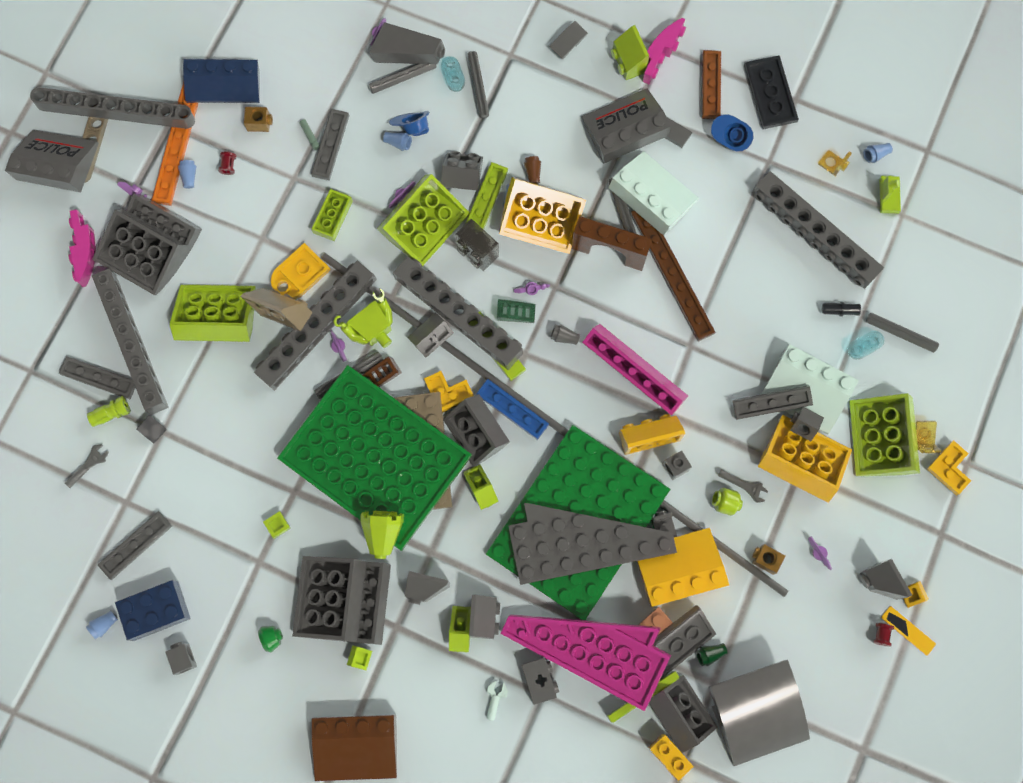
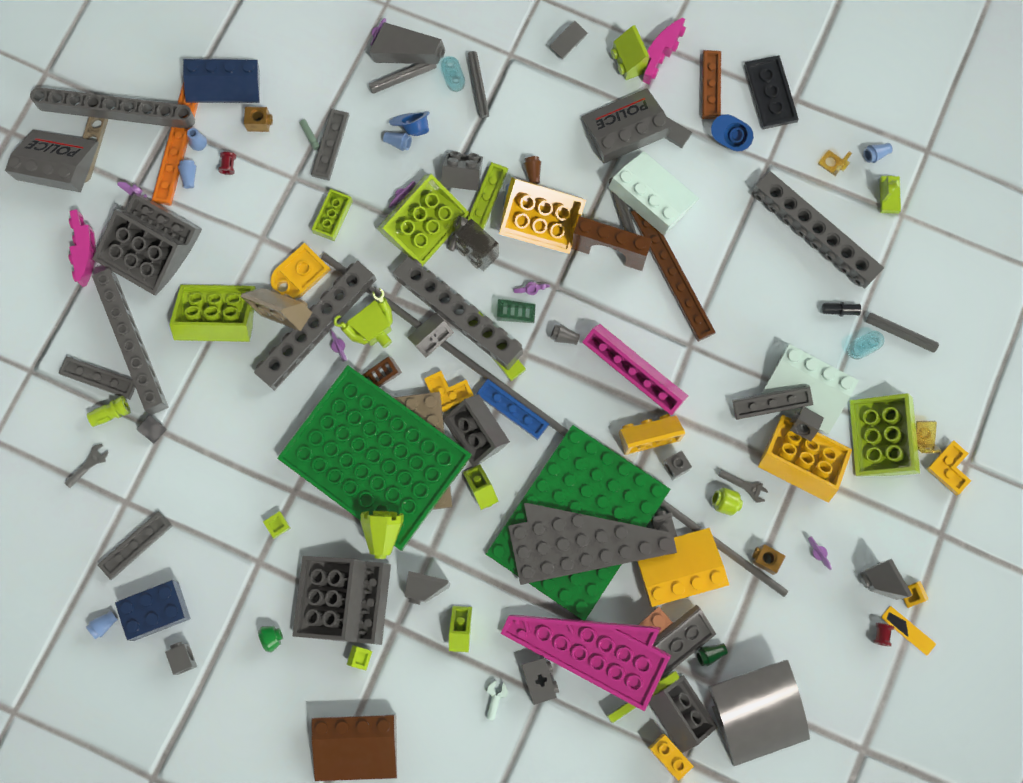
(196, 140): none -> medium blue cone
(361, 367): dark grey axle -> none
(458, 224): none -> dark grey bar
(483, 617): dark grey slope -> none

